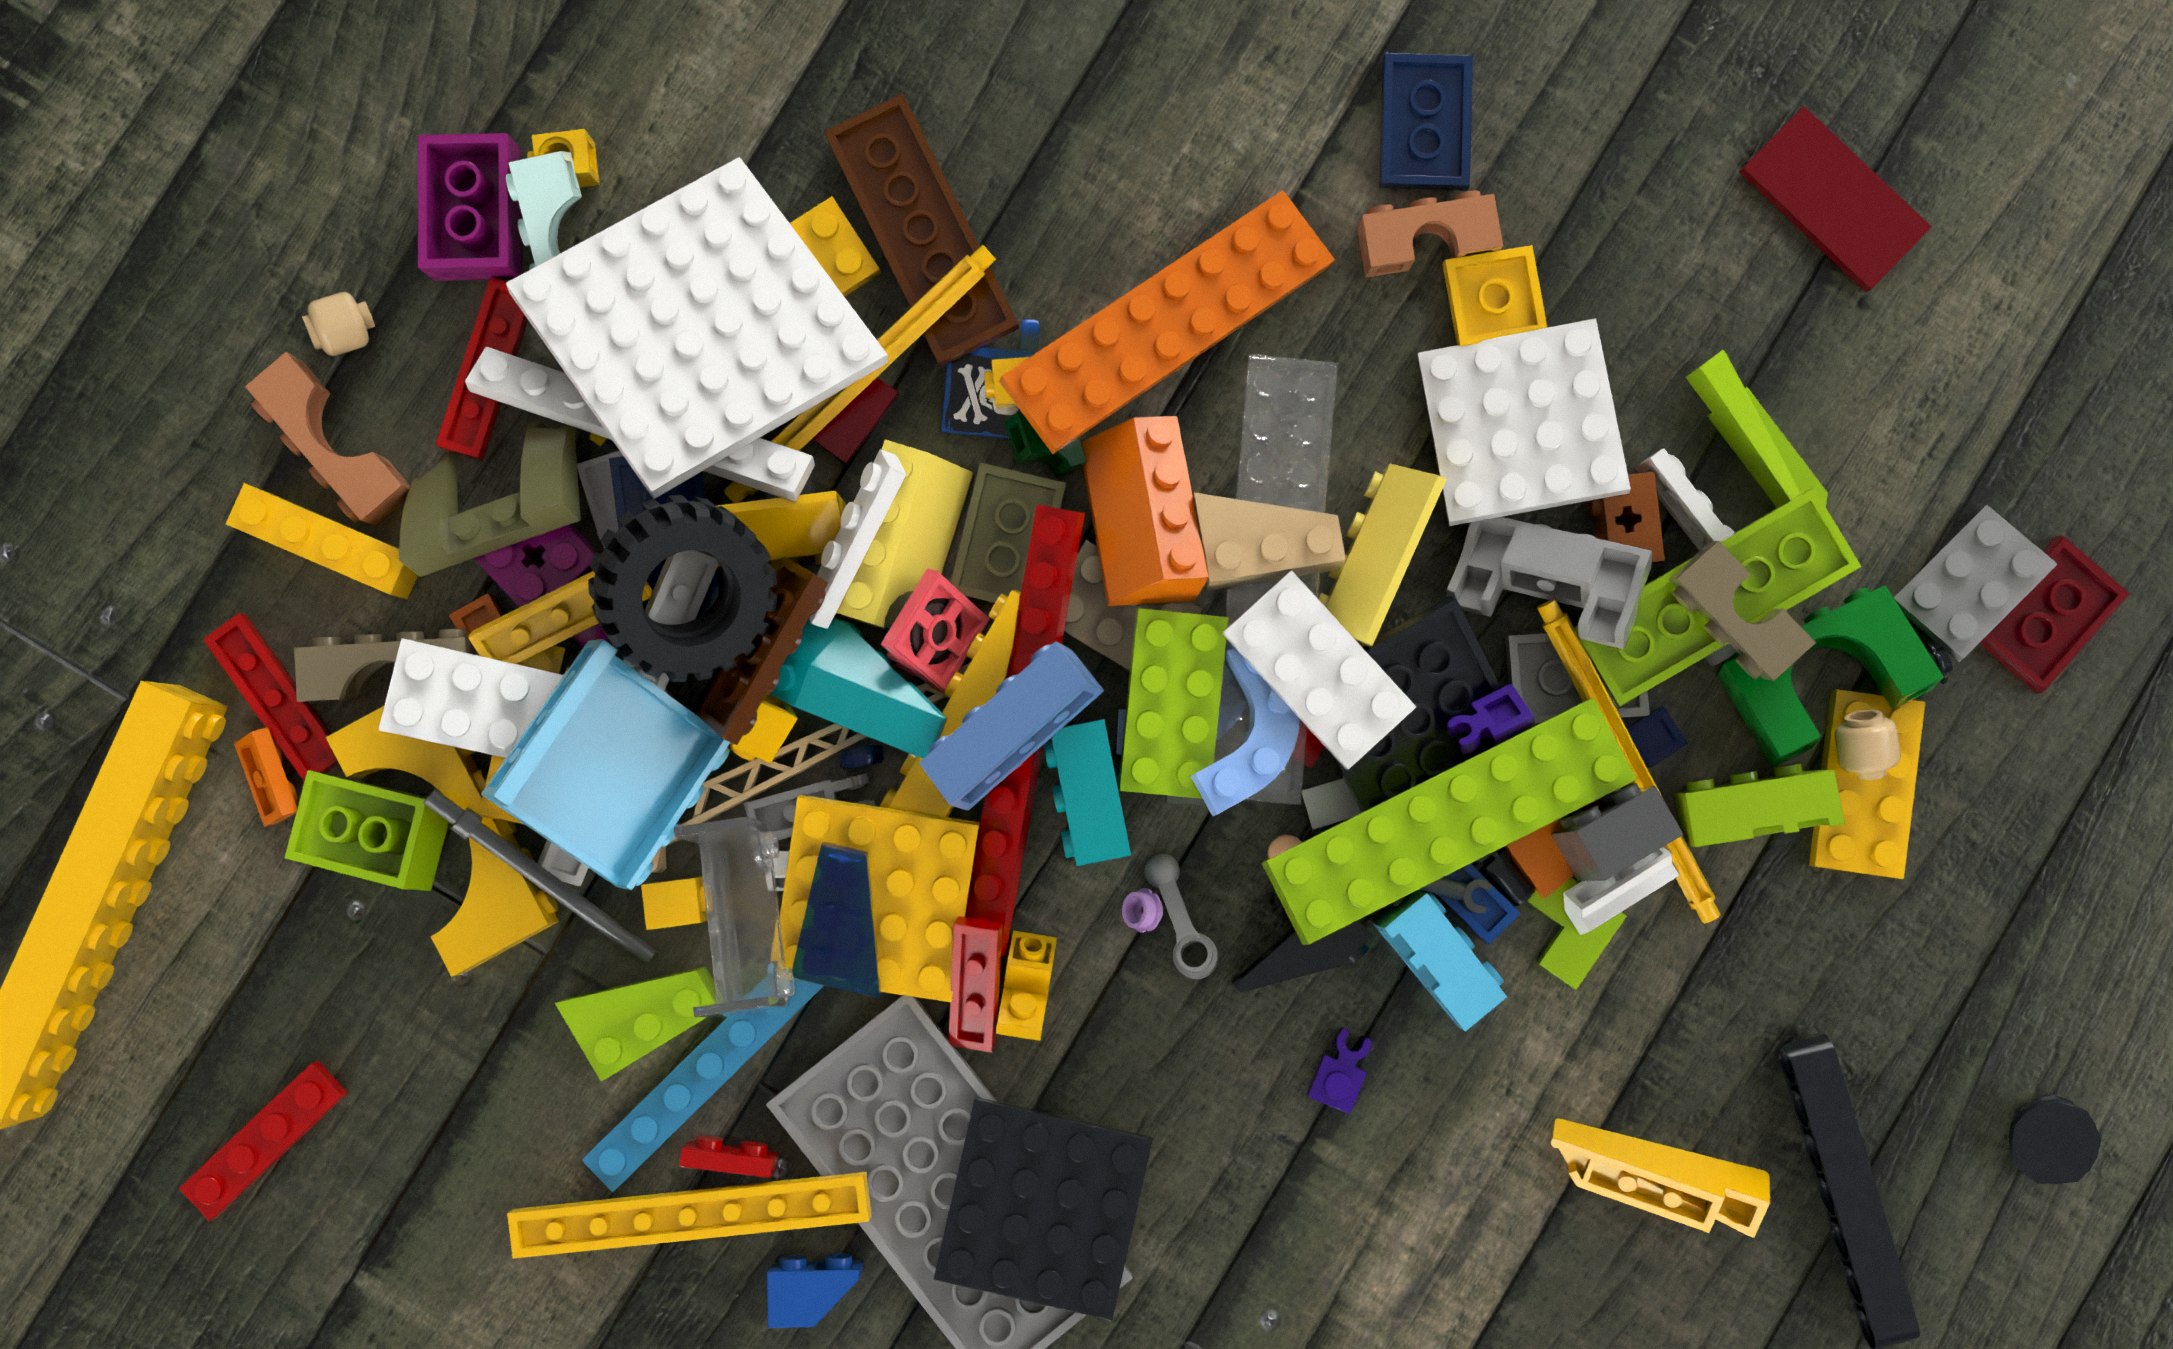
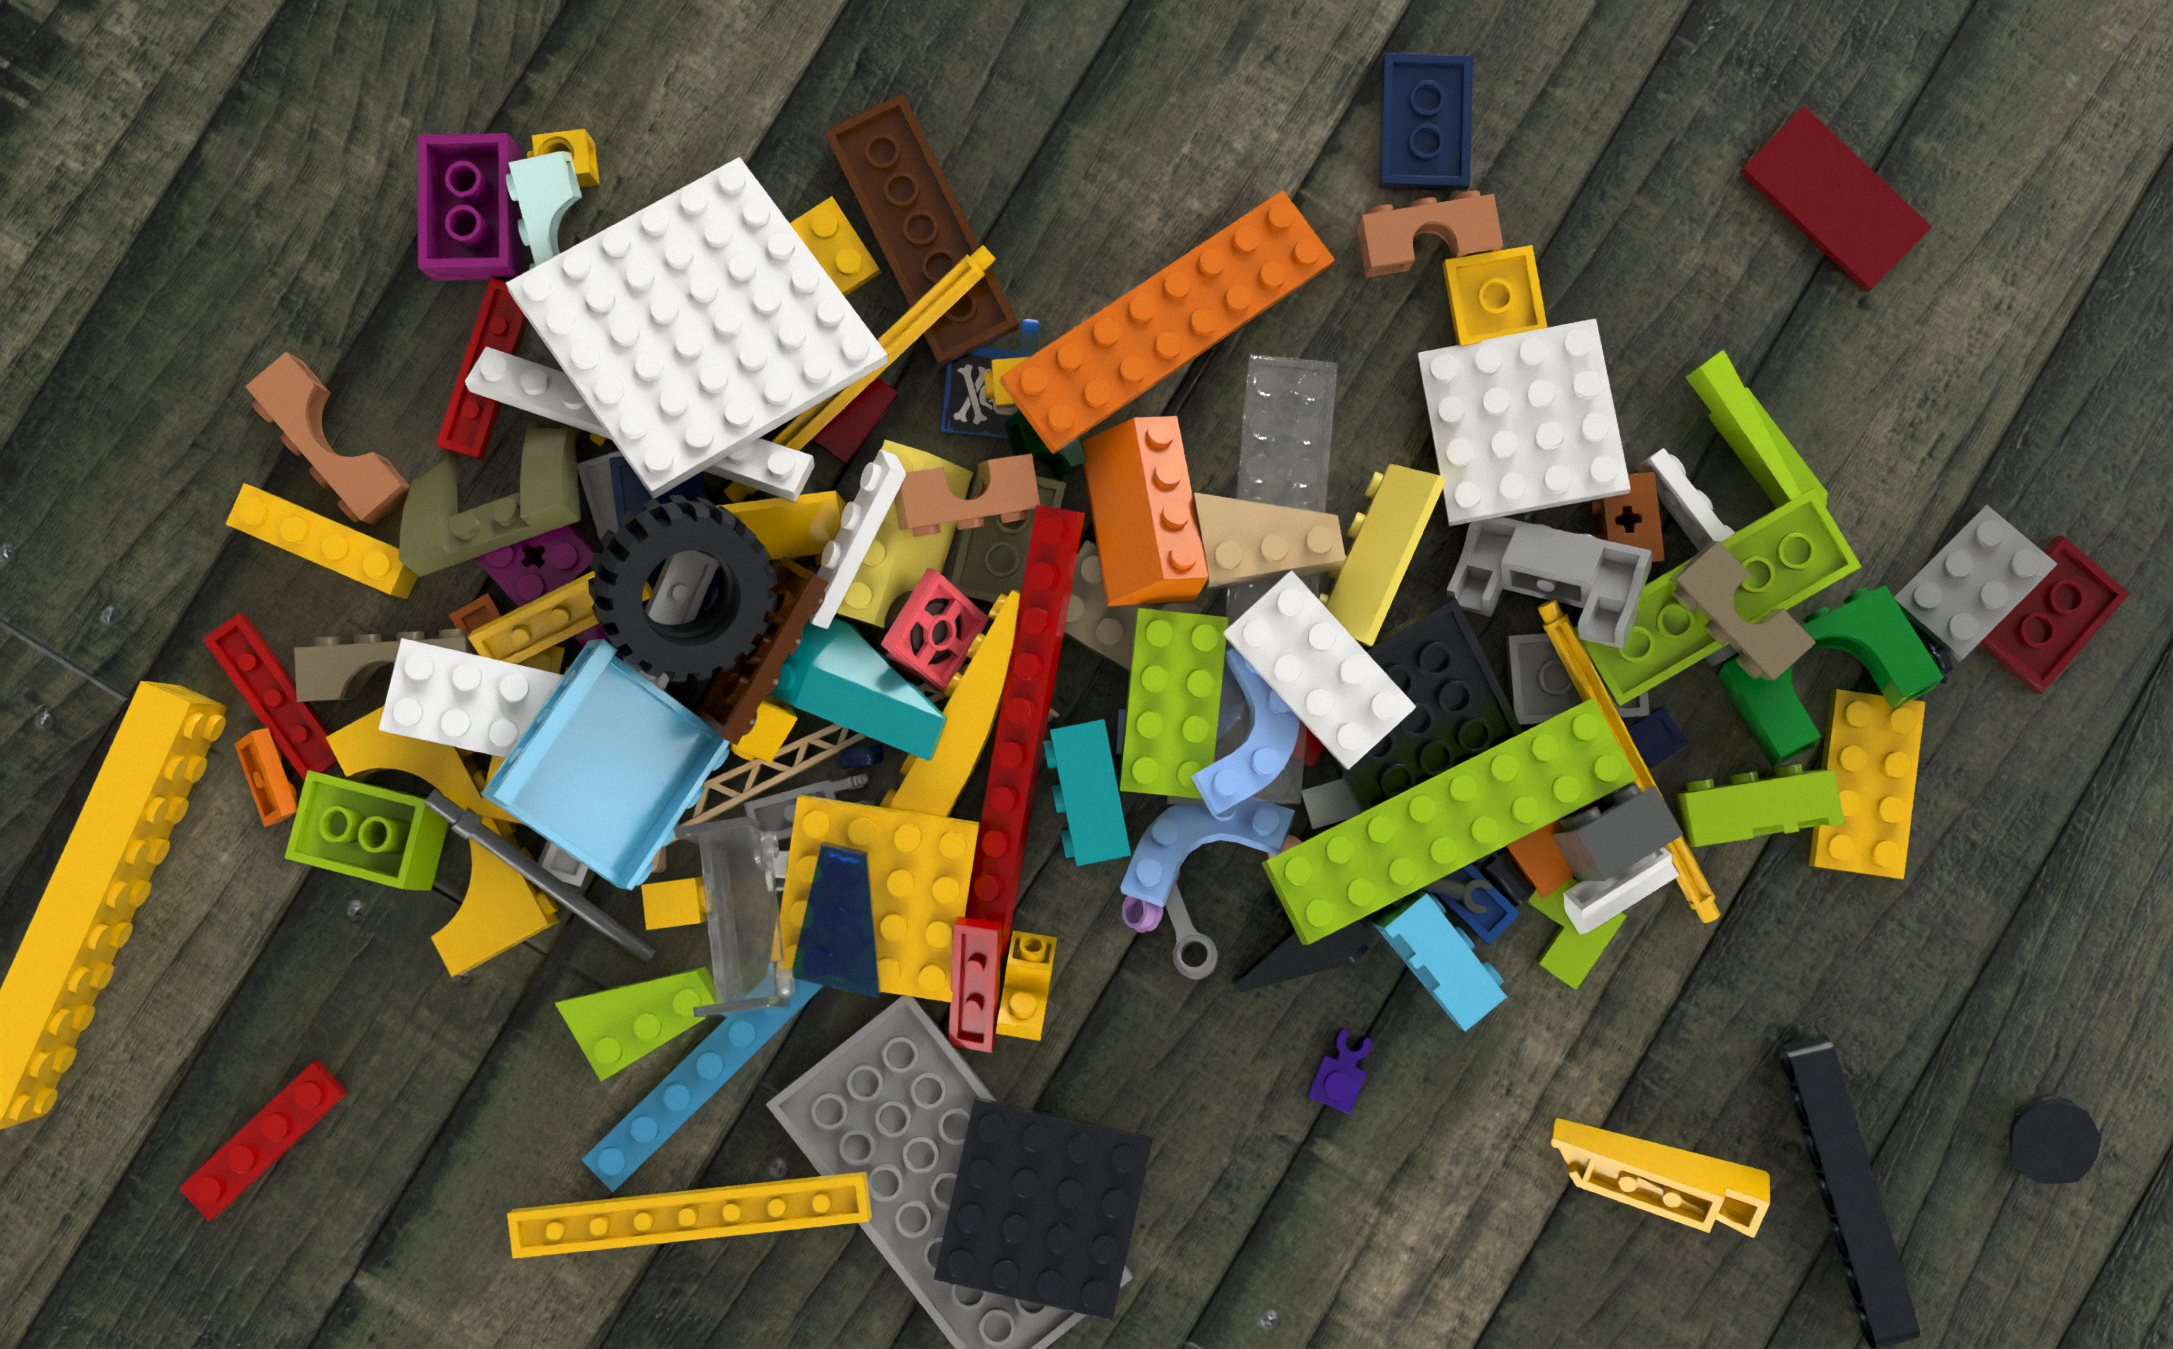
(338, 323): tan head -> none
(712, 1155): red plate -> none
(806, 1290): blue slope -> none
(1005, 490): none -> nougat arch
(1010, 725): medium blue brick -> none
(1186, 828): none -> light blue plate
(1494, 716): dark purple plate -> none
(1867, 744): tan head -> none

